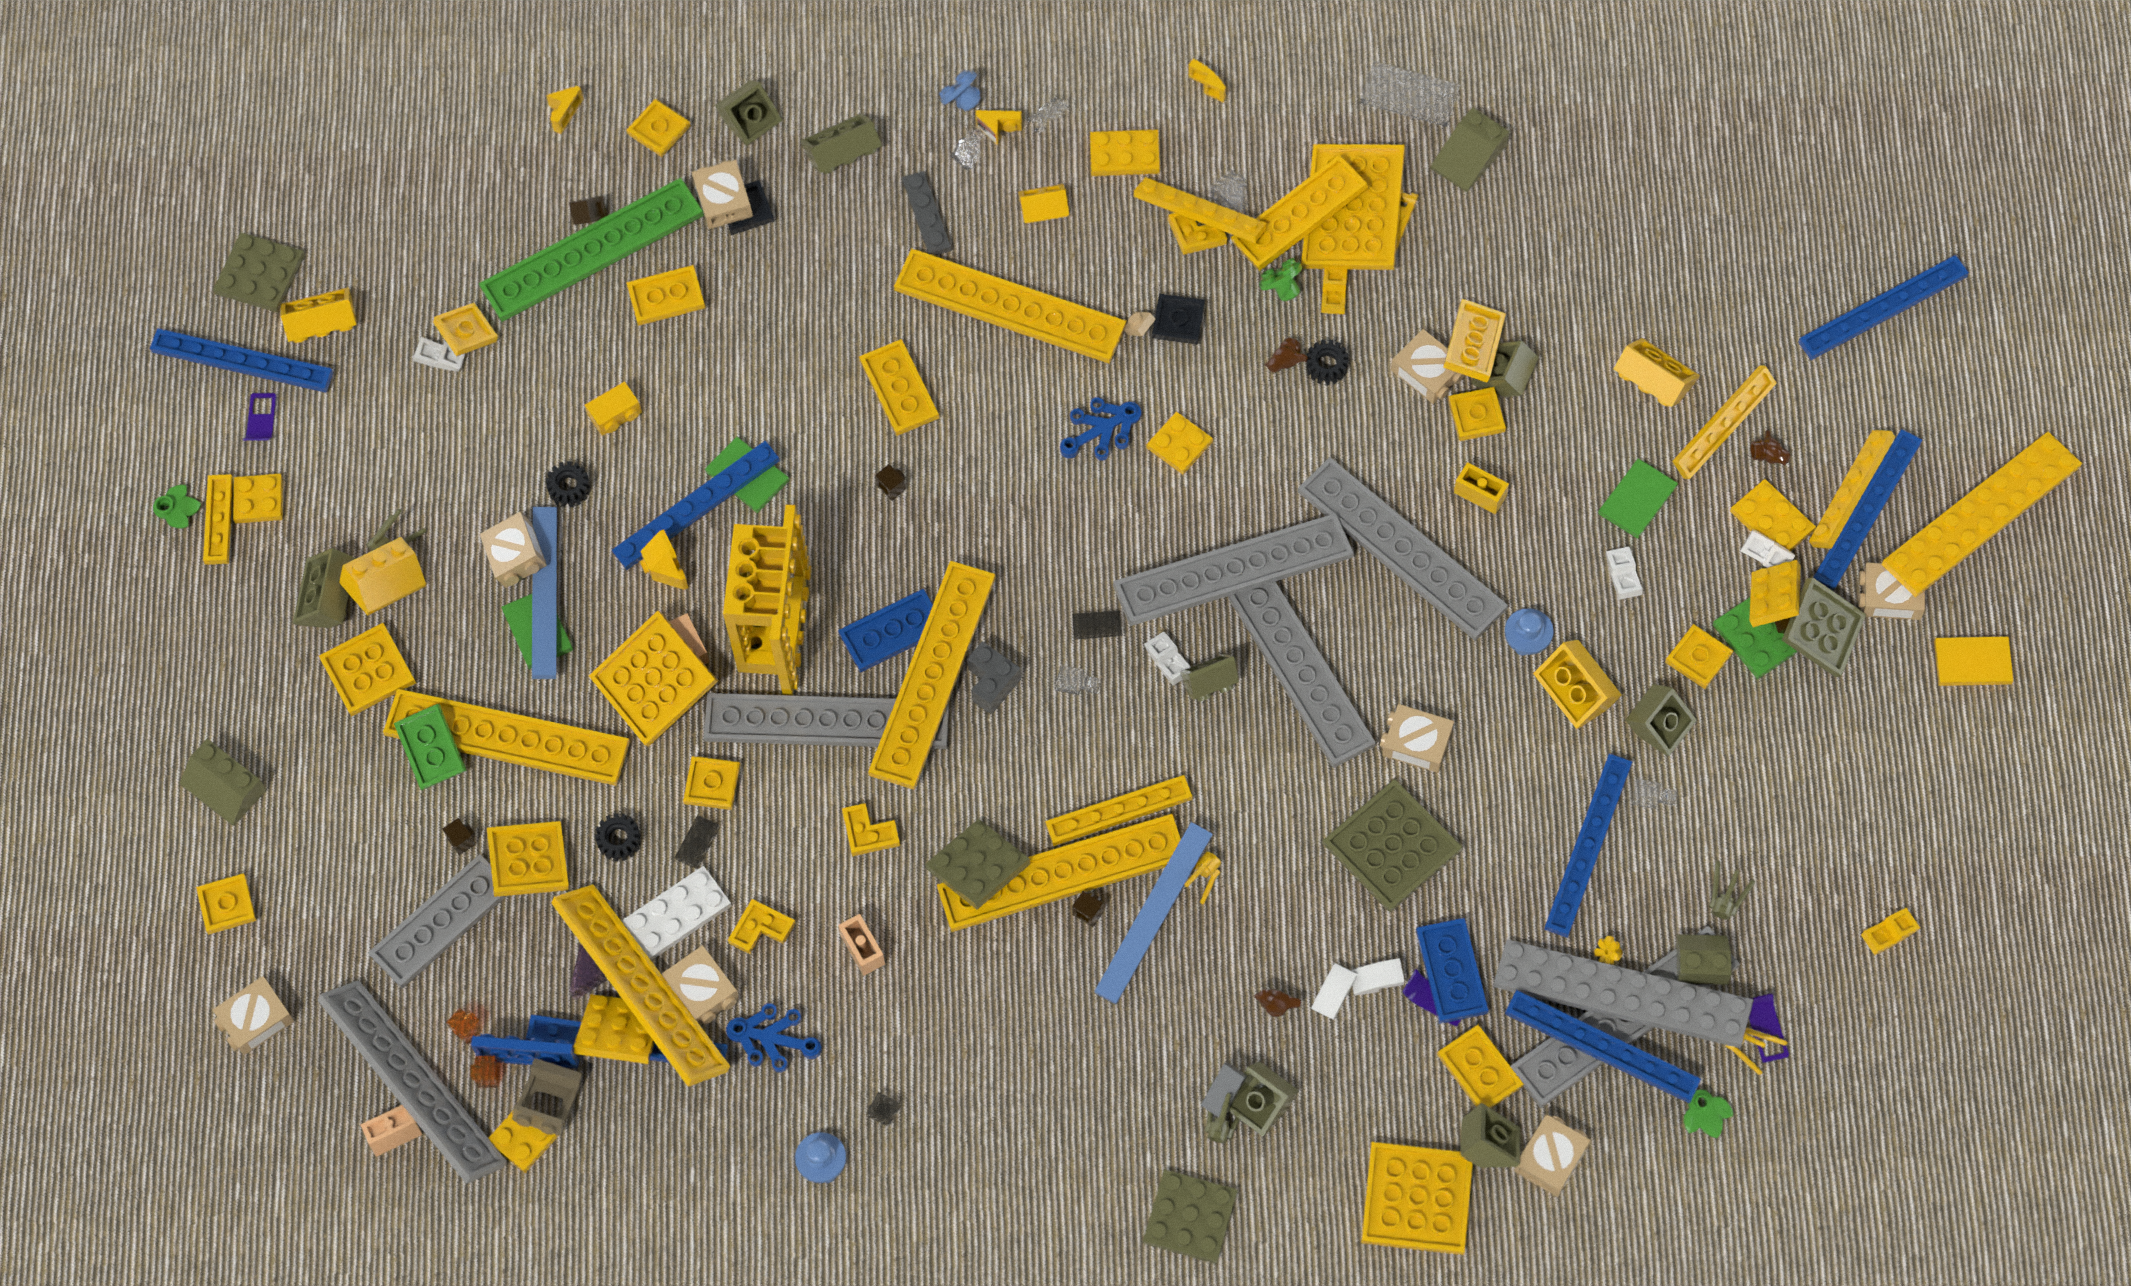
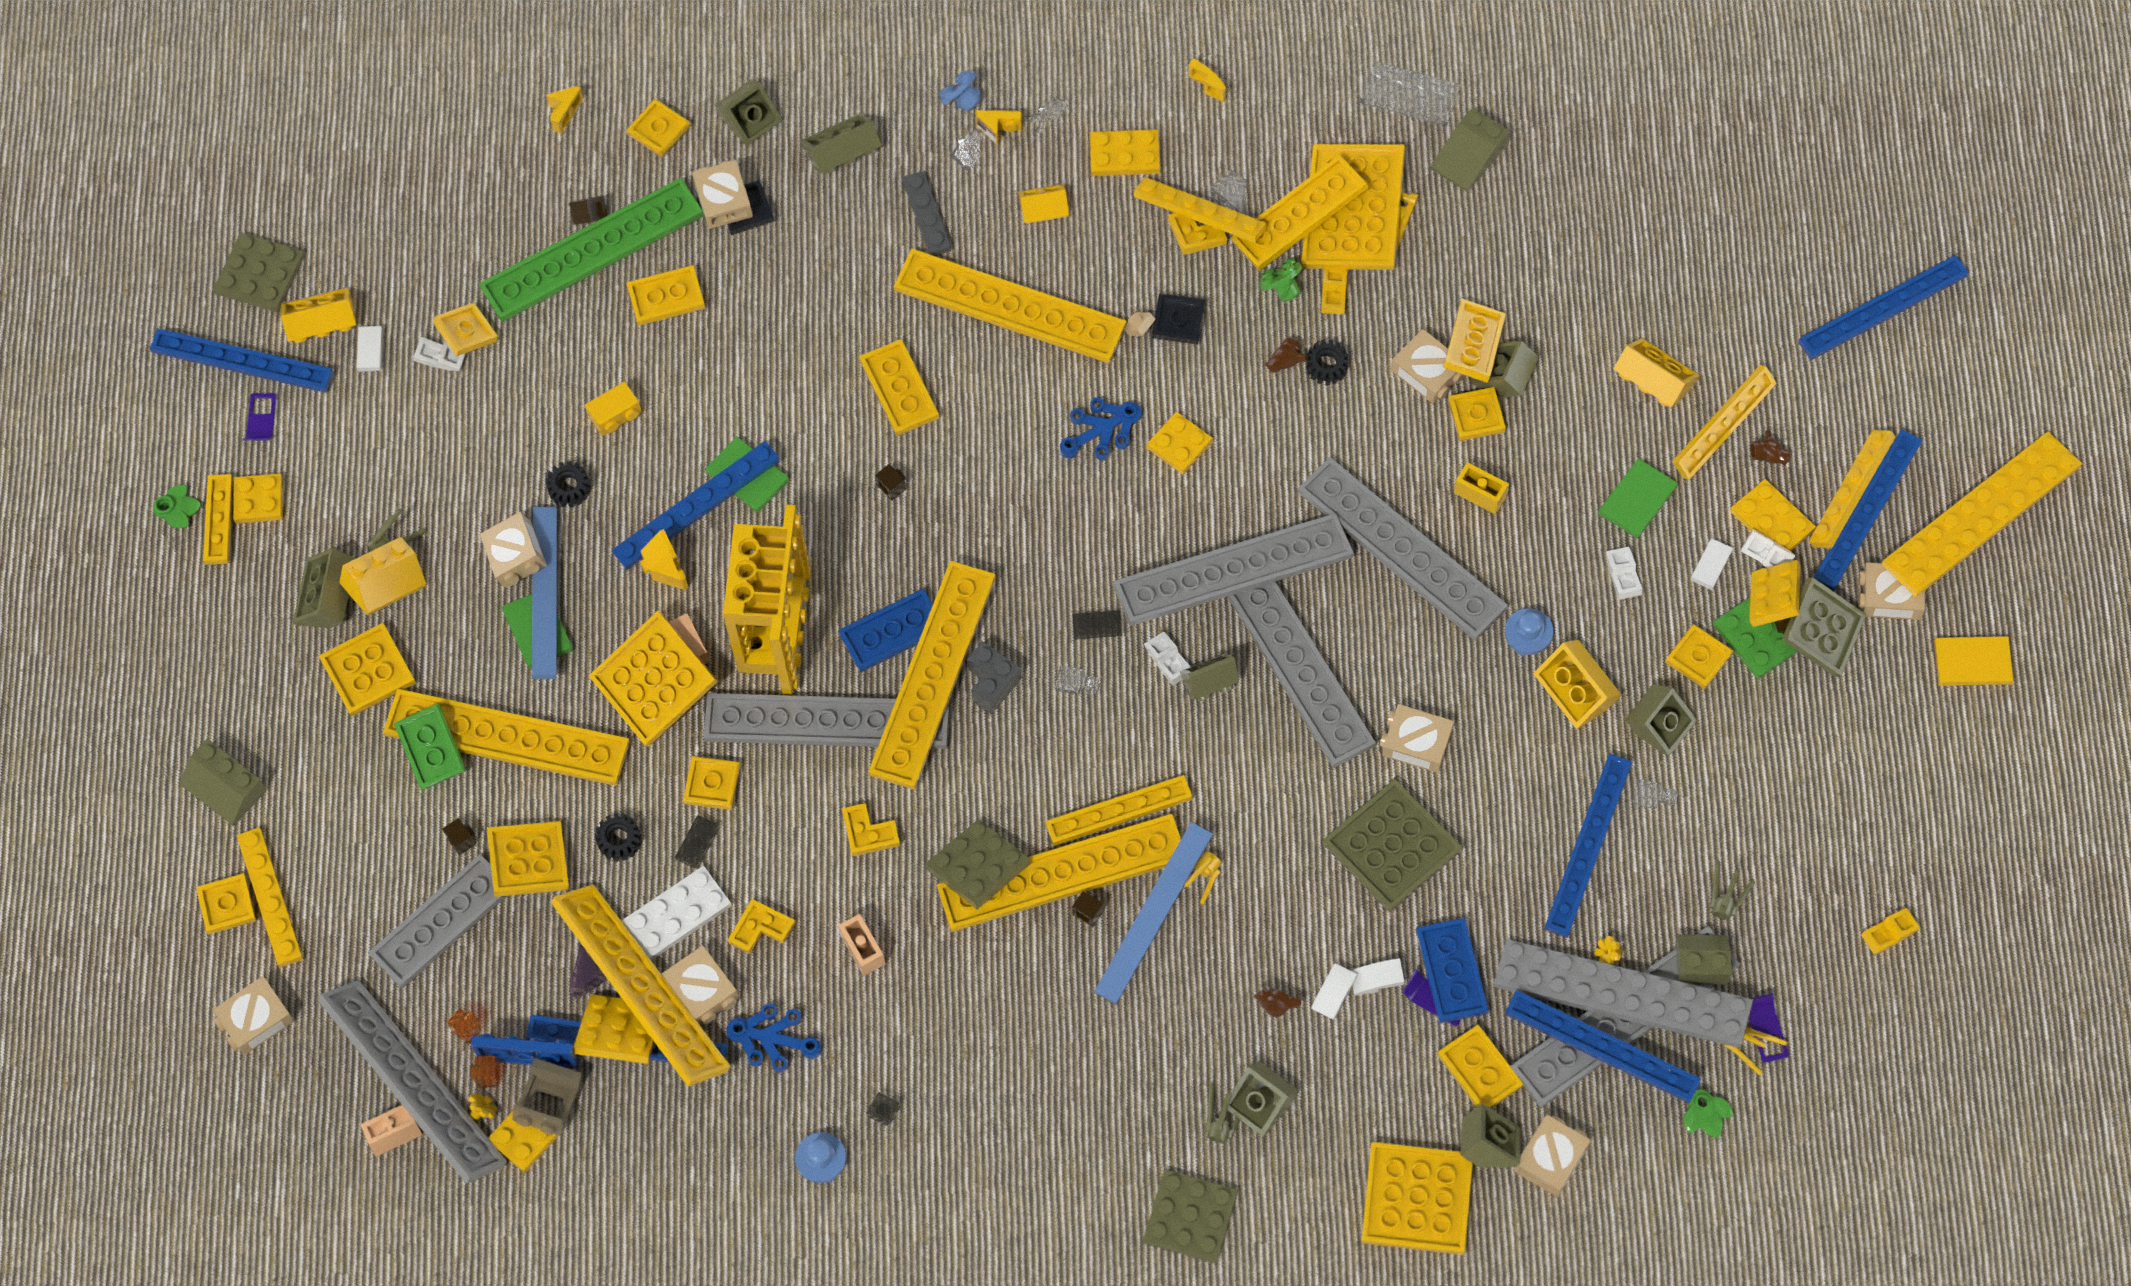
(269, 897): none -> yellow plate
(369, 348): none -> white tile
(482, 1106): none -> yellow plant
(1227, 1081): tile -> none
(1711, 564): none -> white tile

